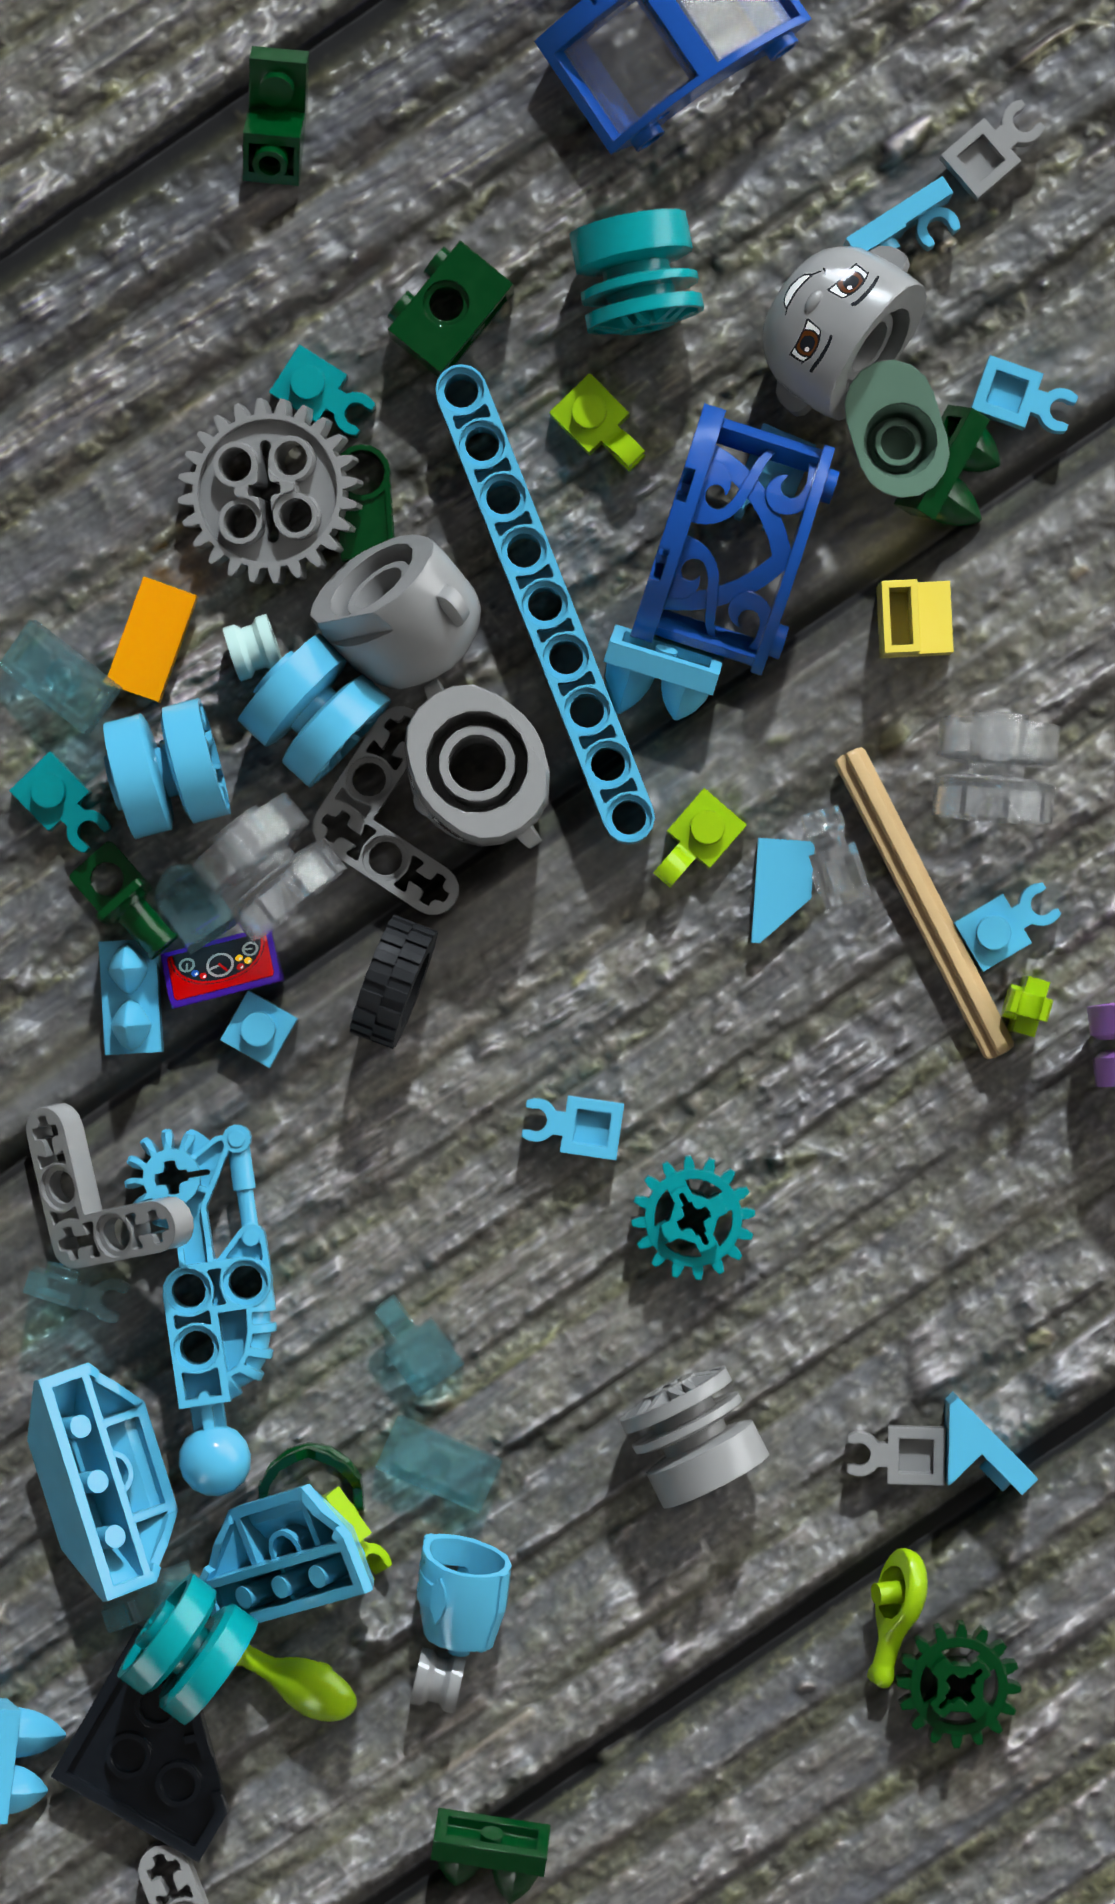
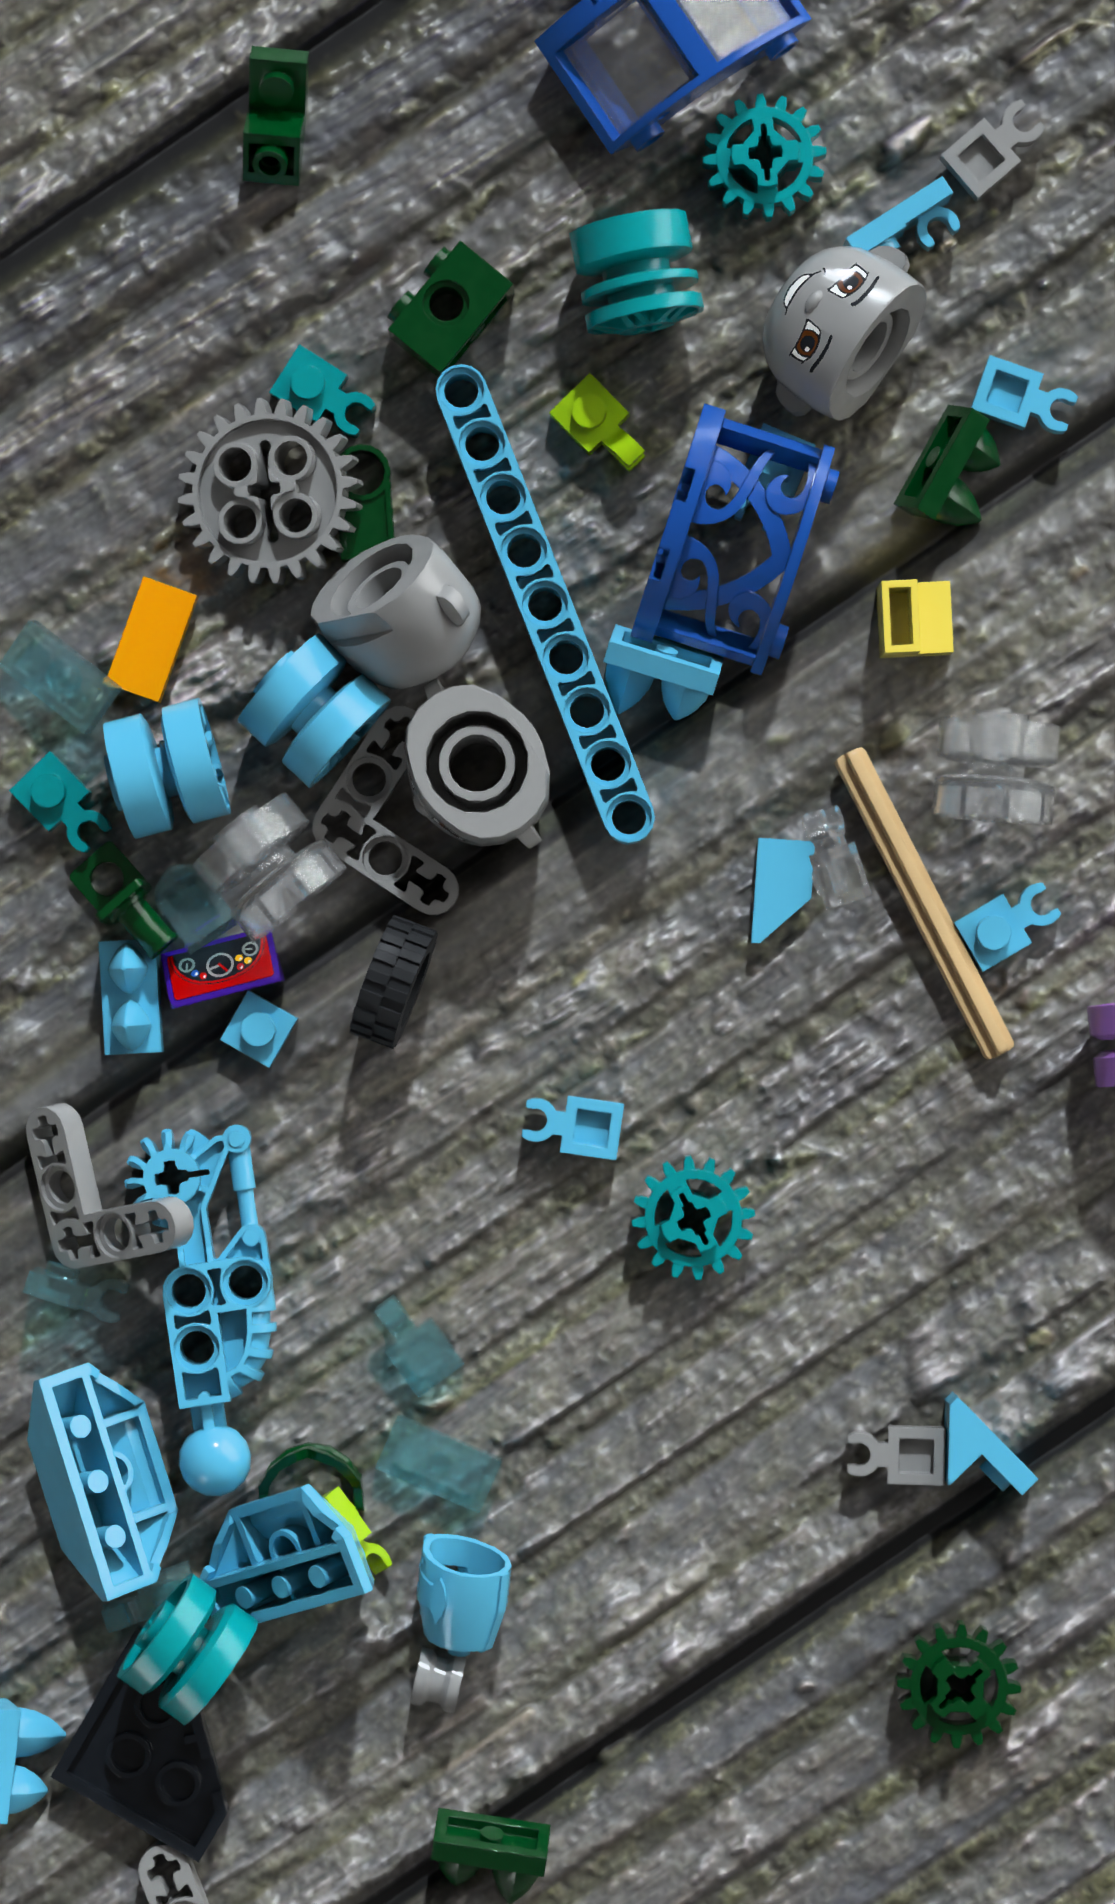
(252, 647): light aqua wheel -> none
(304, 1684): lime piece -> none
(692, 1432): light grey wheel -> none
(701, 833): lime plate -> none
(788, 154): none -> teal gear
(896, 428): sand green piece -> none
(898, 1604): lime piece -> none
(1027, 1005): lime plate -> none

